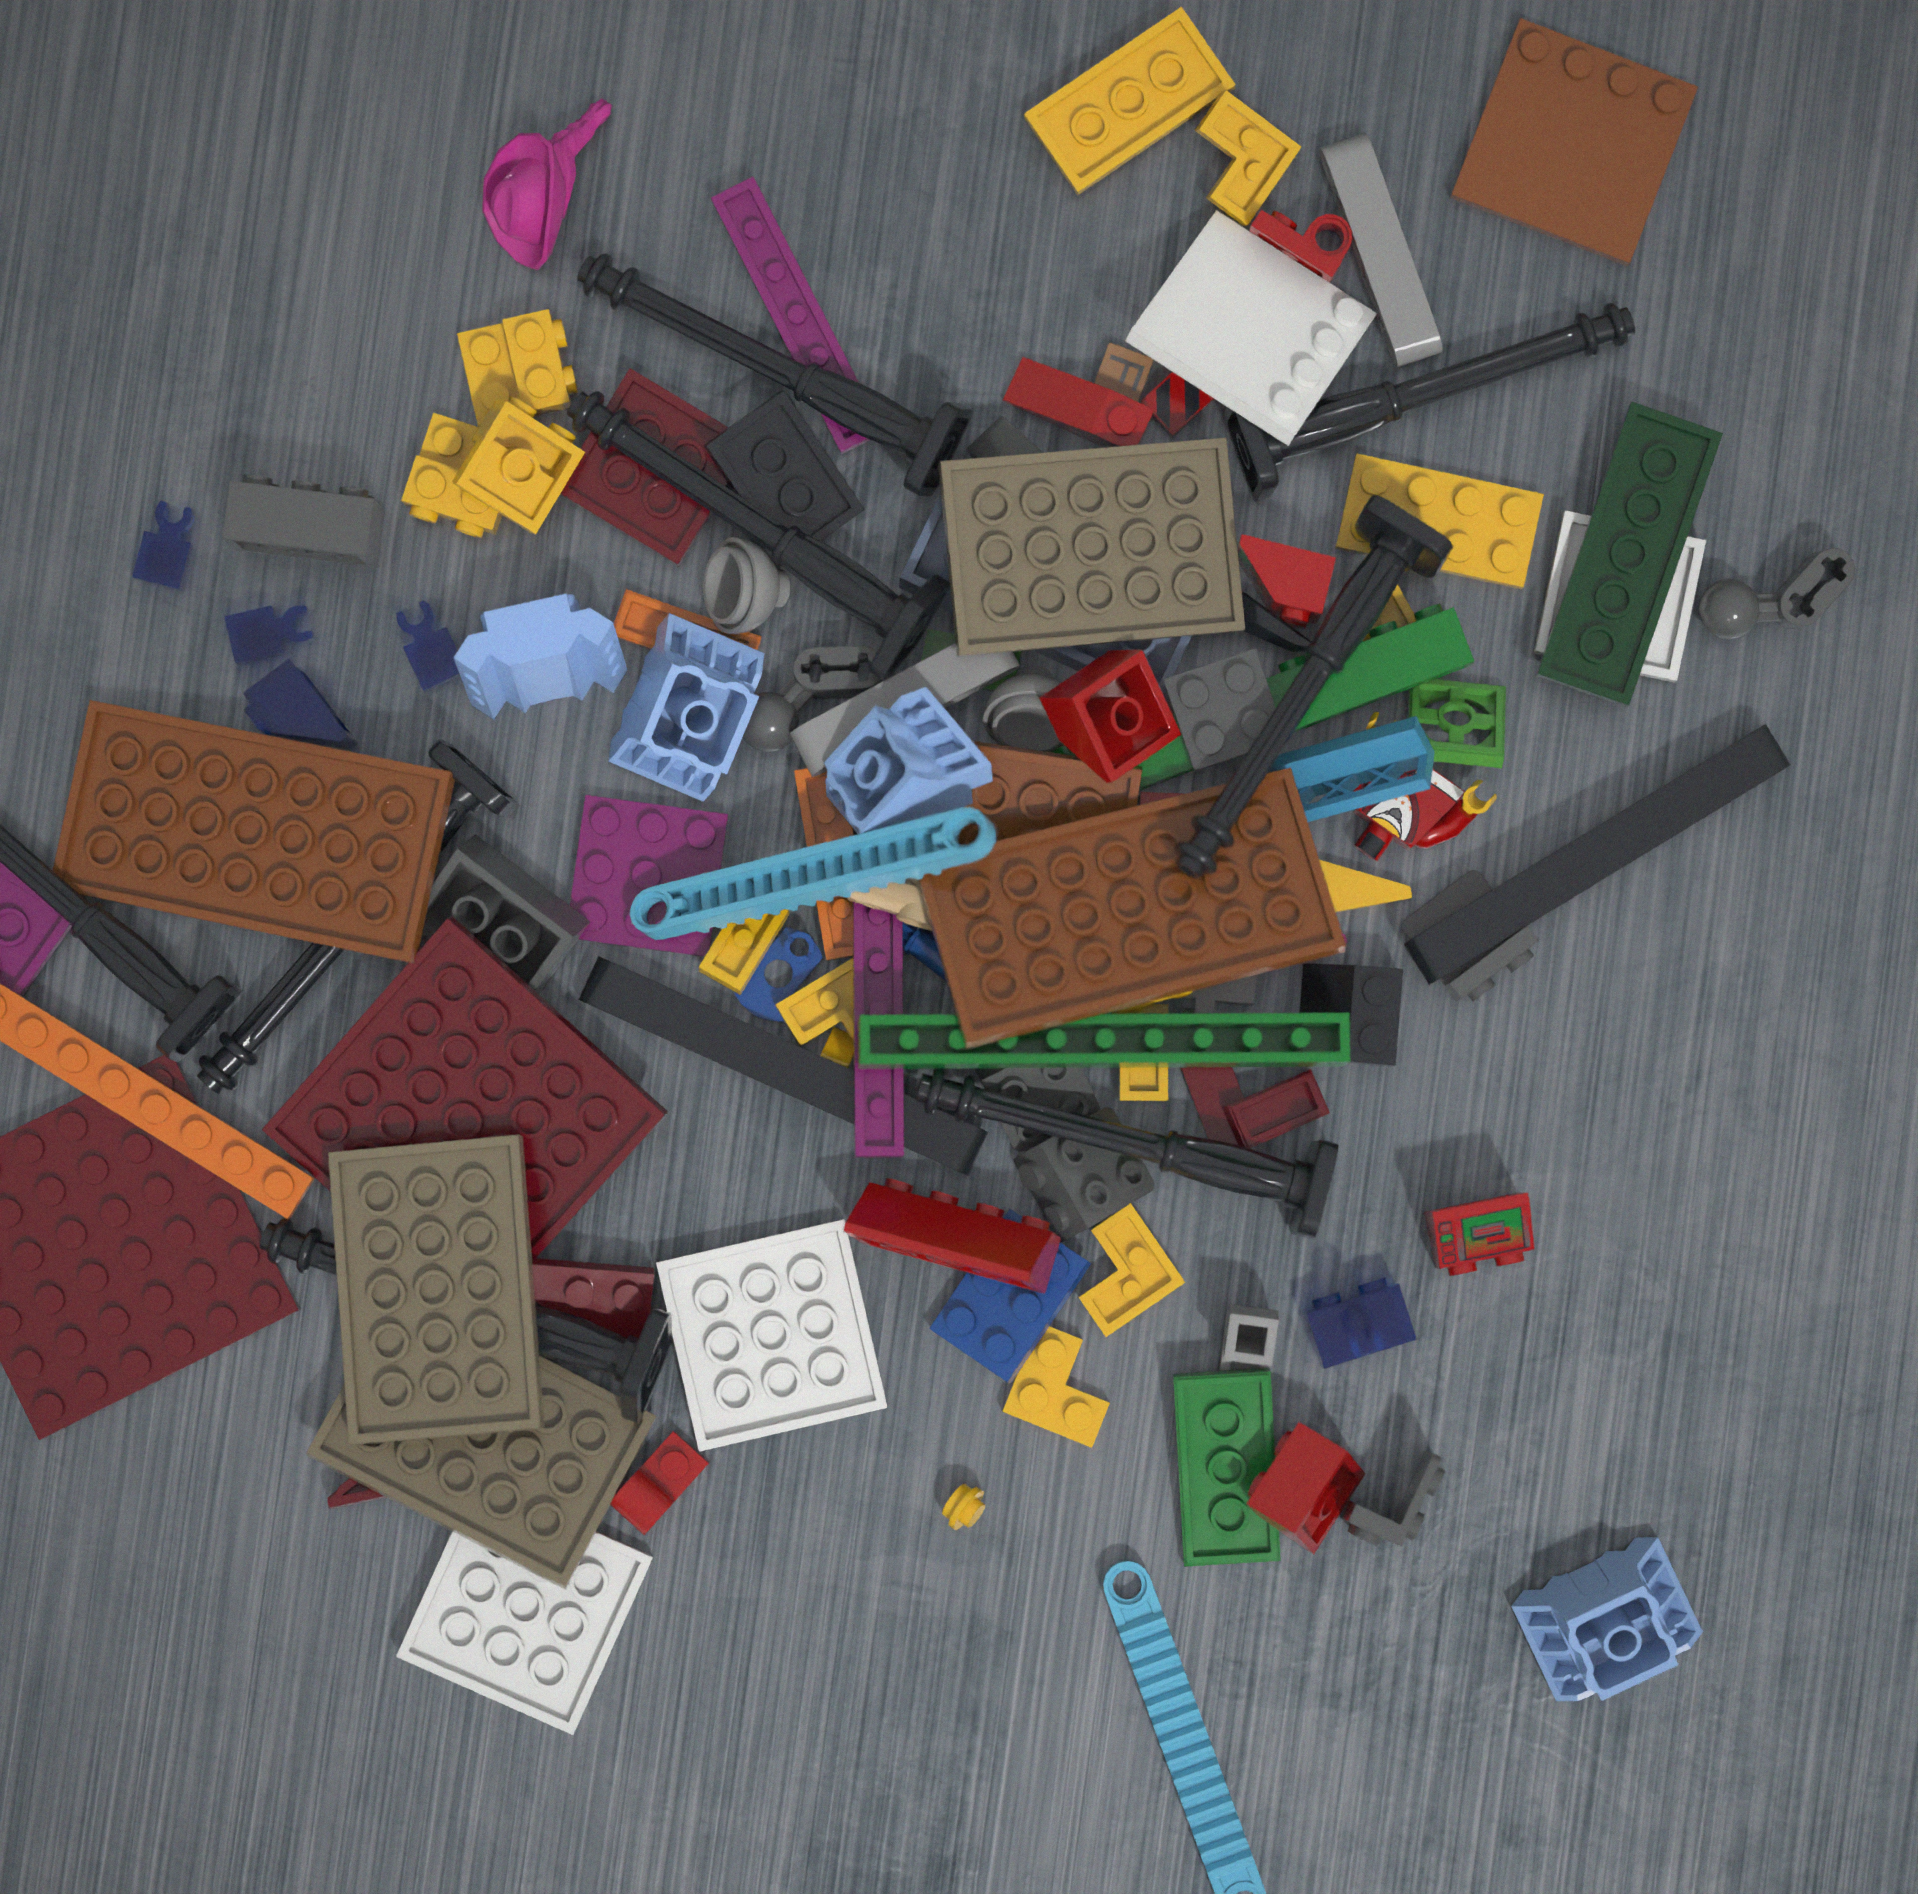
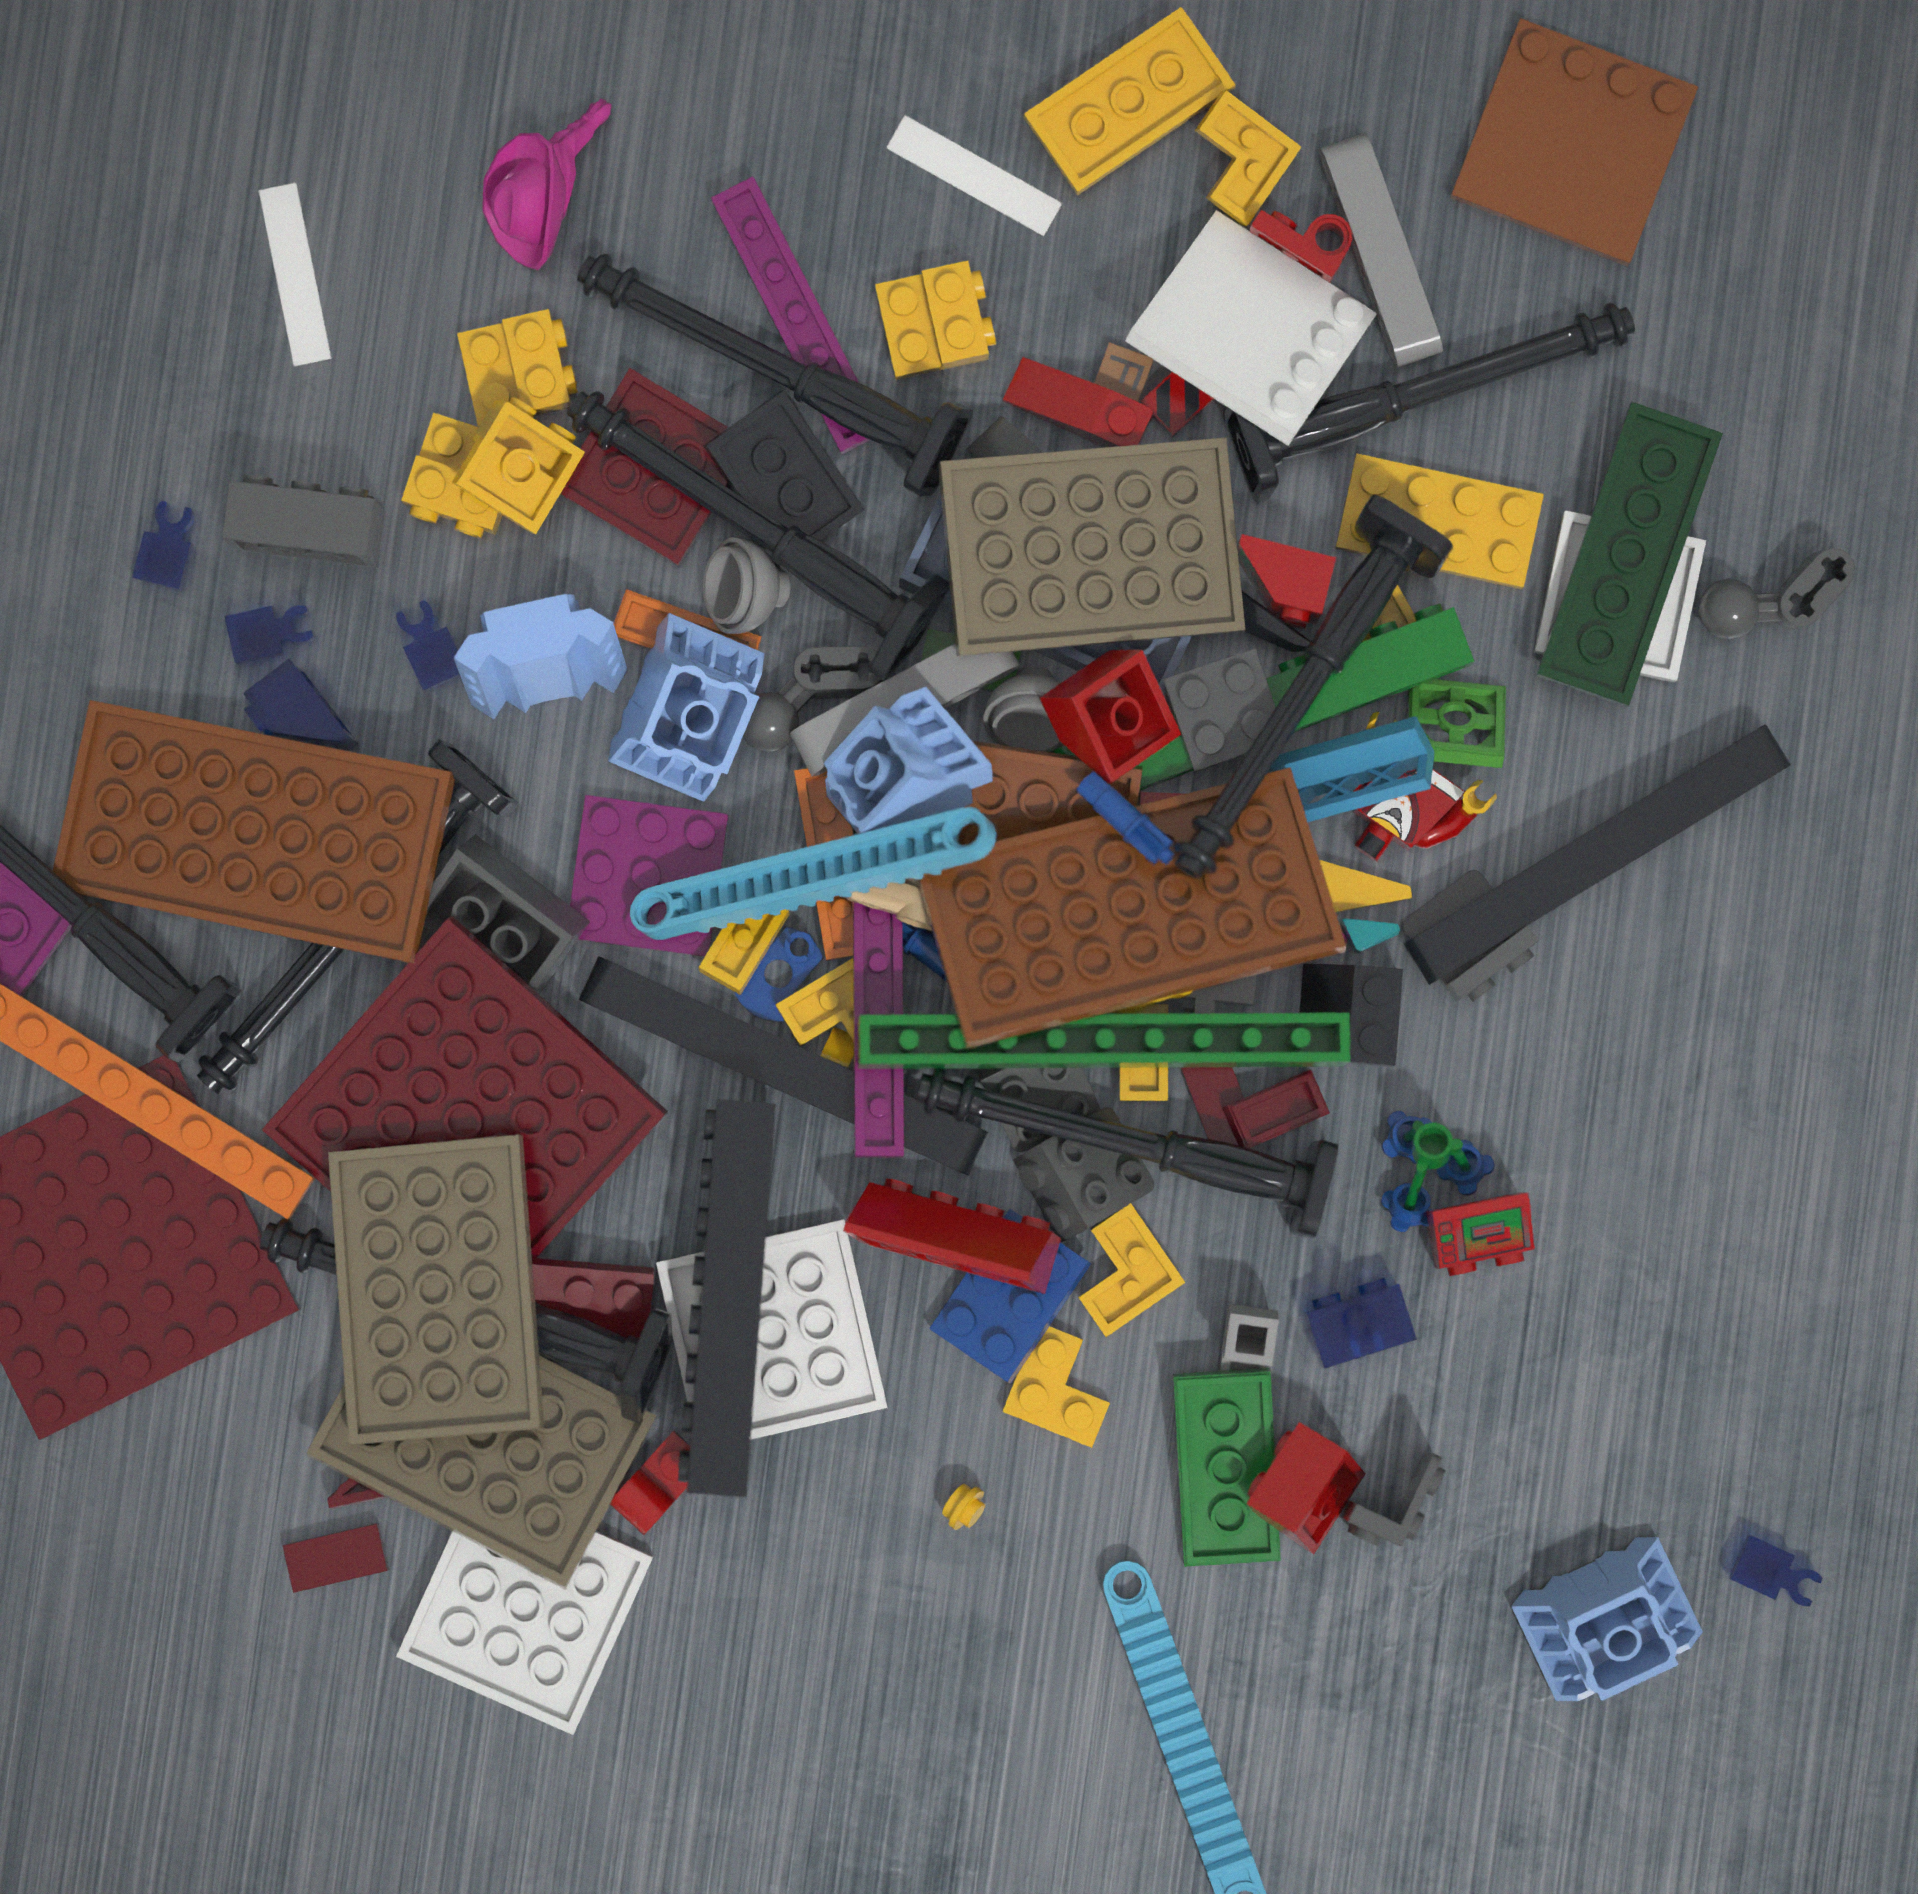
(295, 274): none -> white sticker
(335, 1557): none -> dark red tile
(730, 1298): none -> black brick
(935, 320): none -> yellow plate
(974, 175): none -> white sticker
(1126, 819): none -> blue piece
(1366, 934): none -> teal slope
(1429, 1147): none -> blue plant
(1768, 1569): none -> clear blue plate

